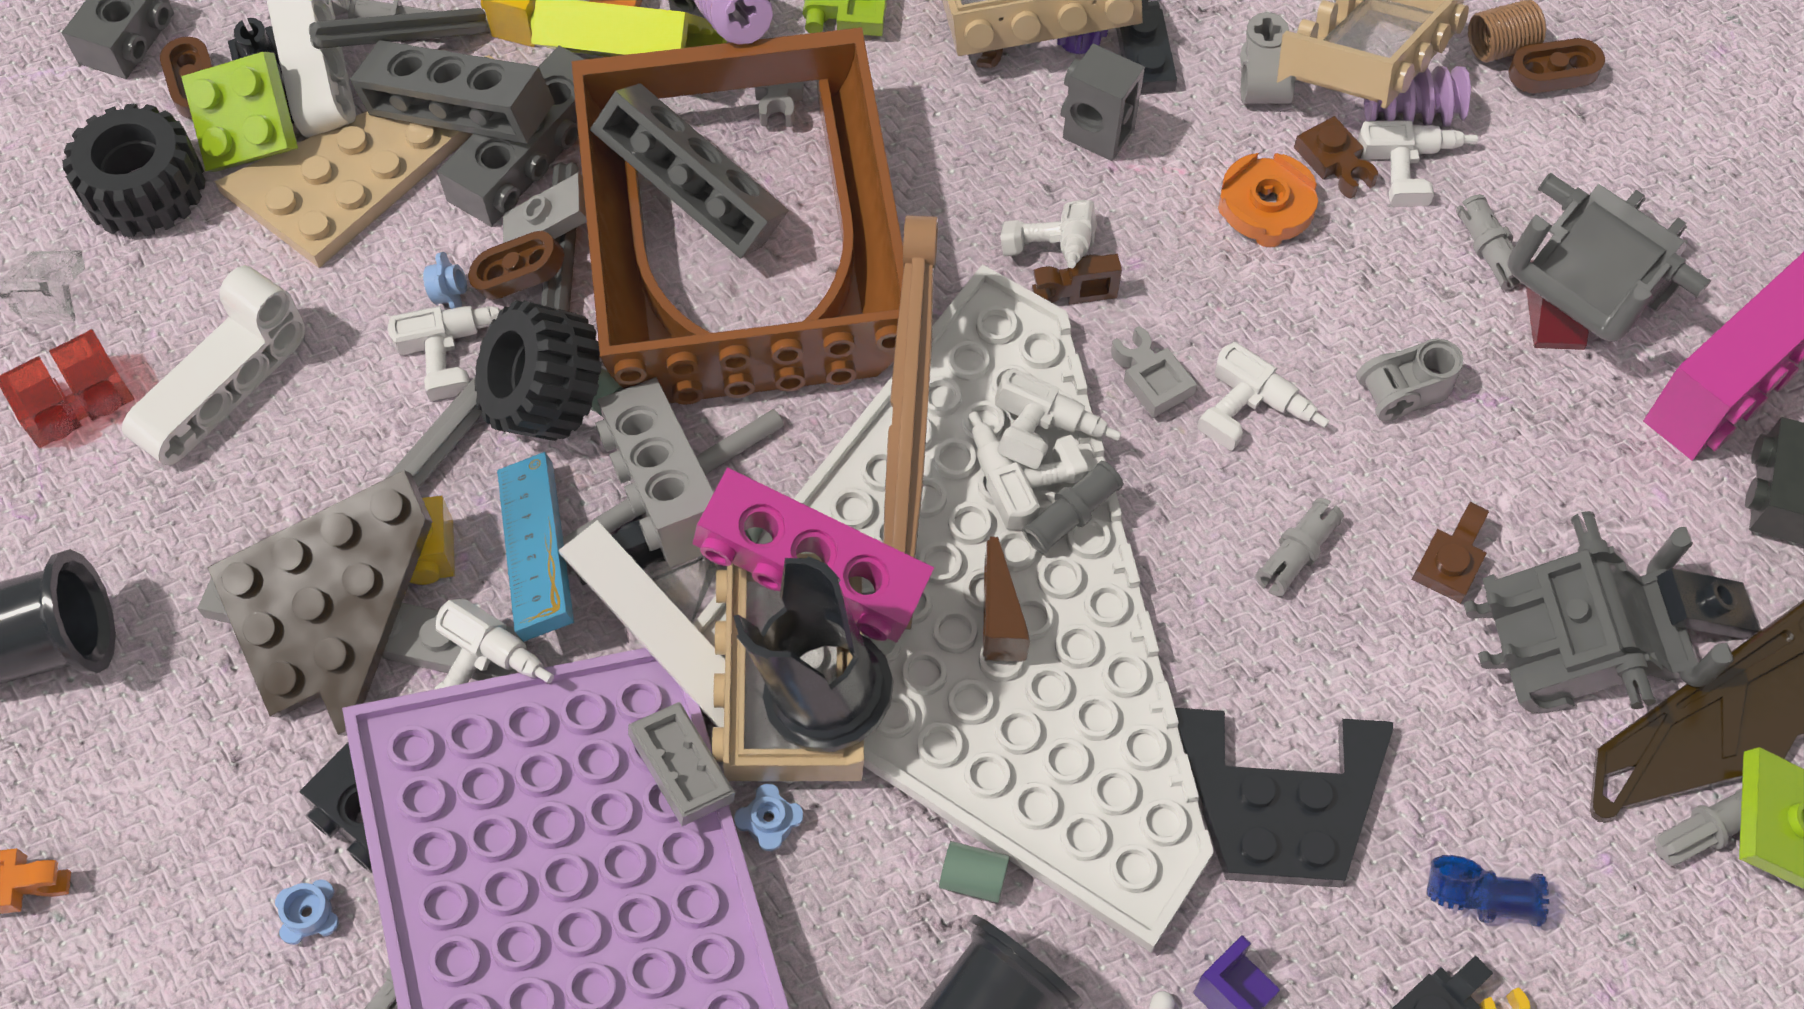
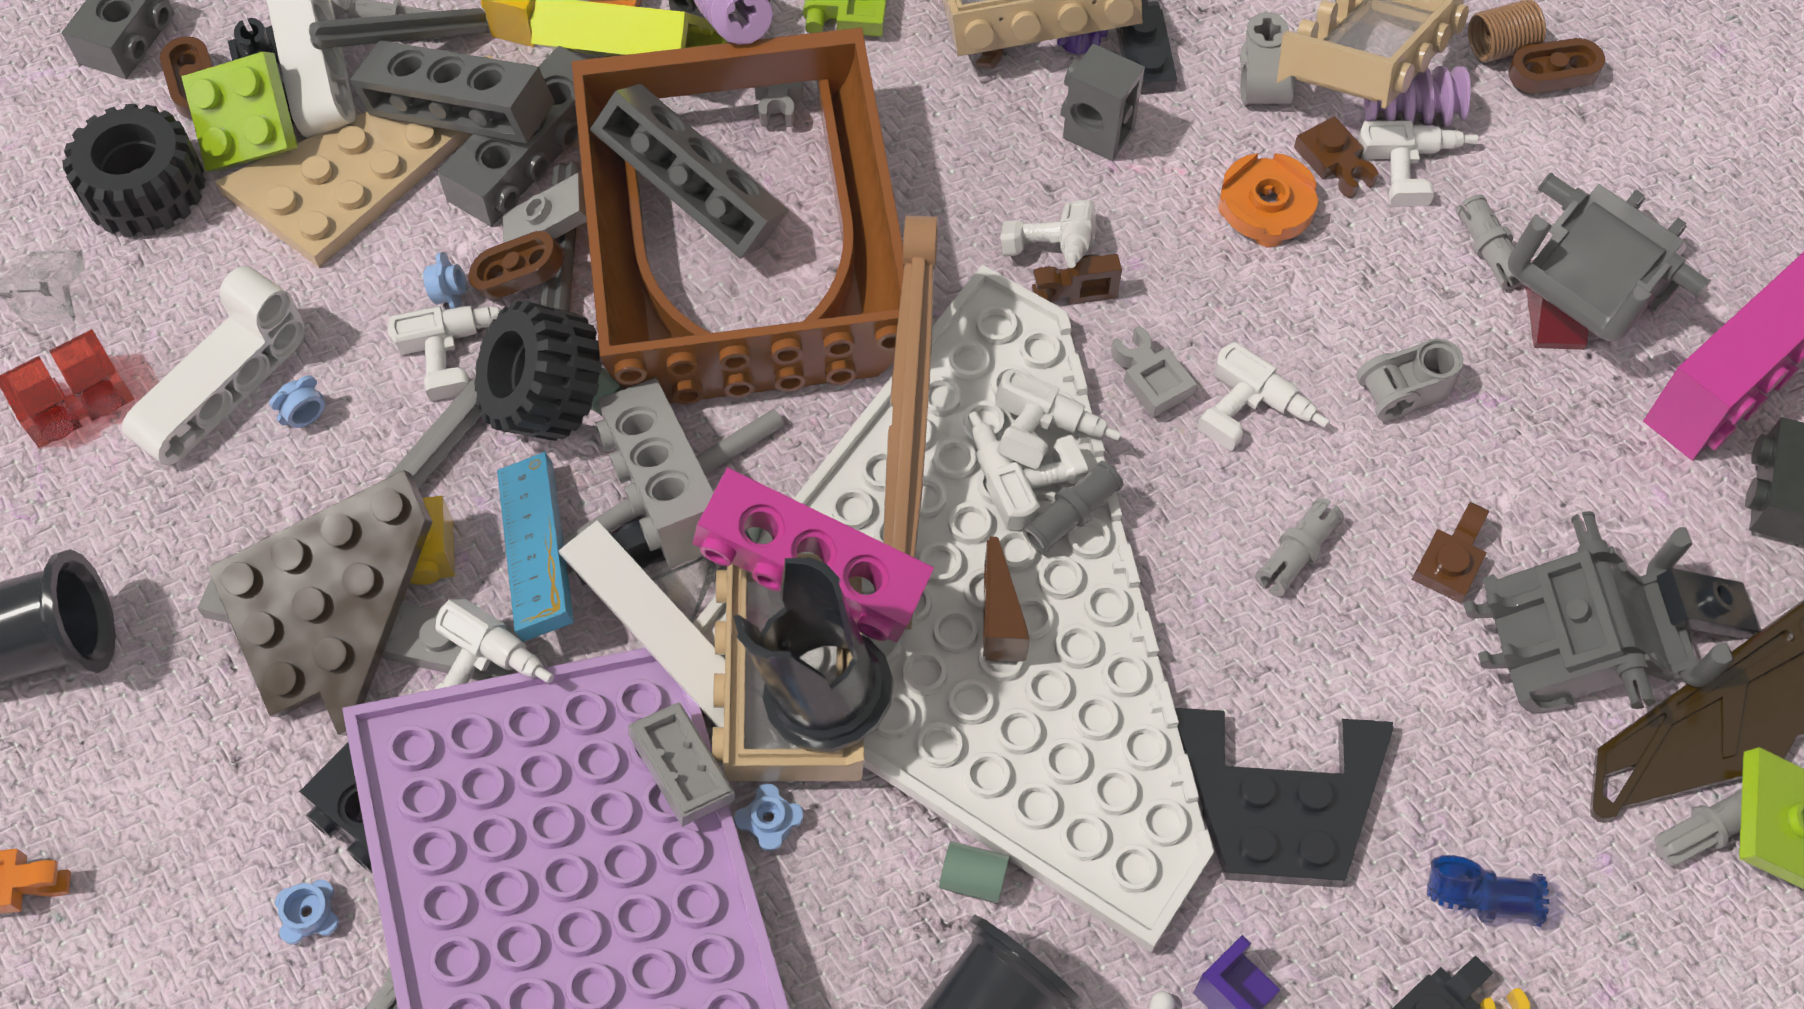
(298, 402): none -> light blue plate

